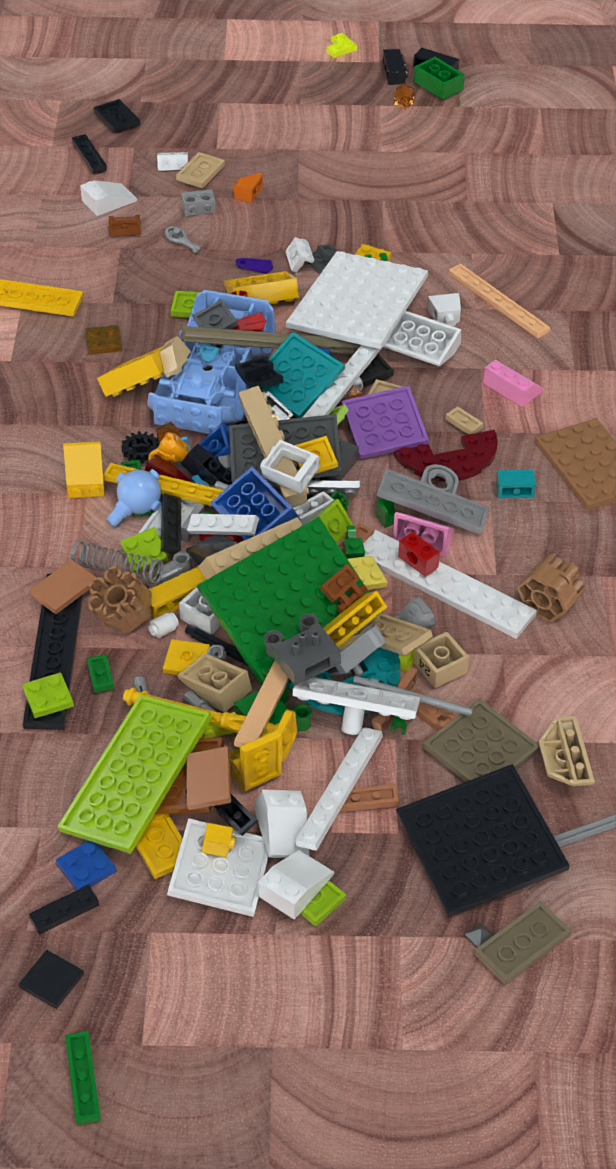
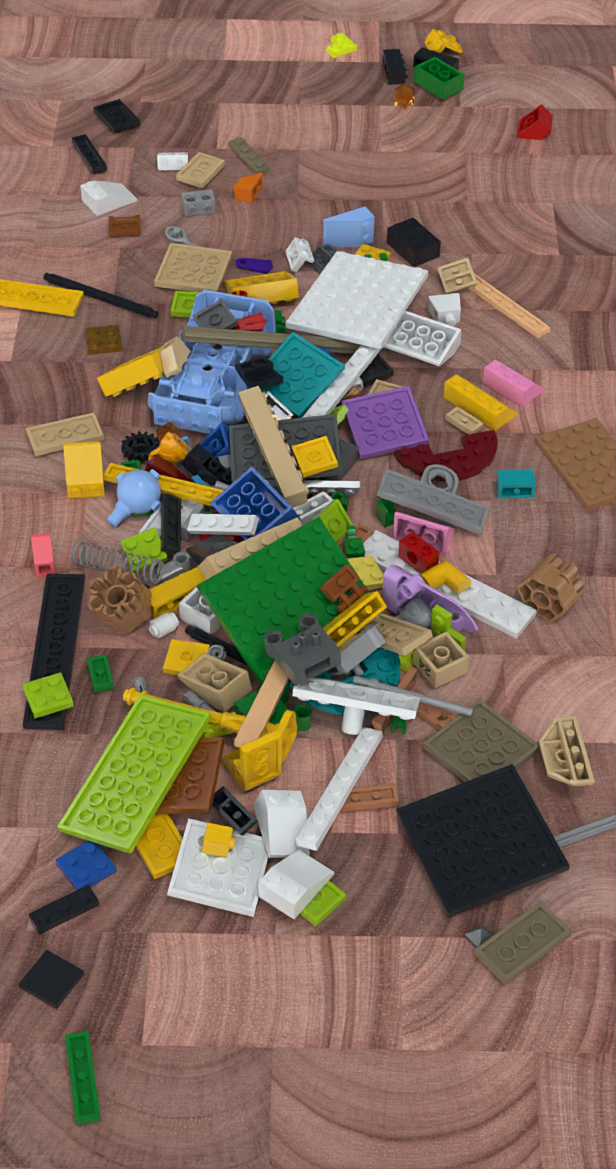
(42, 554): none -> coral slope
(51, 436): none -> tan plate
(62, 586): nougat tile -> none
(101, 295): none -> black piece
(193, 268): none -> tan plate
(208, 352): medium azure tile -> none
(208, 778): nougat tile -> none
(248, 156): none -> dark tan plate
(280, 322): none -> green plate
(305, 474): white window -> none
(349, 229): none -> light blue slope
(403, 586): none -> lavender panel
(413, 242): none -> black brick
(438, 40): none -> yellow bracket
(441, 623): none -> lime plate
(446, 574): none -> yellow brick
(457, 275): none -> tan slope
(477, 402): none -> yellow slope
(535, 124): none -> red slope

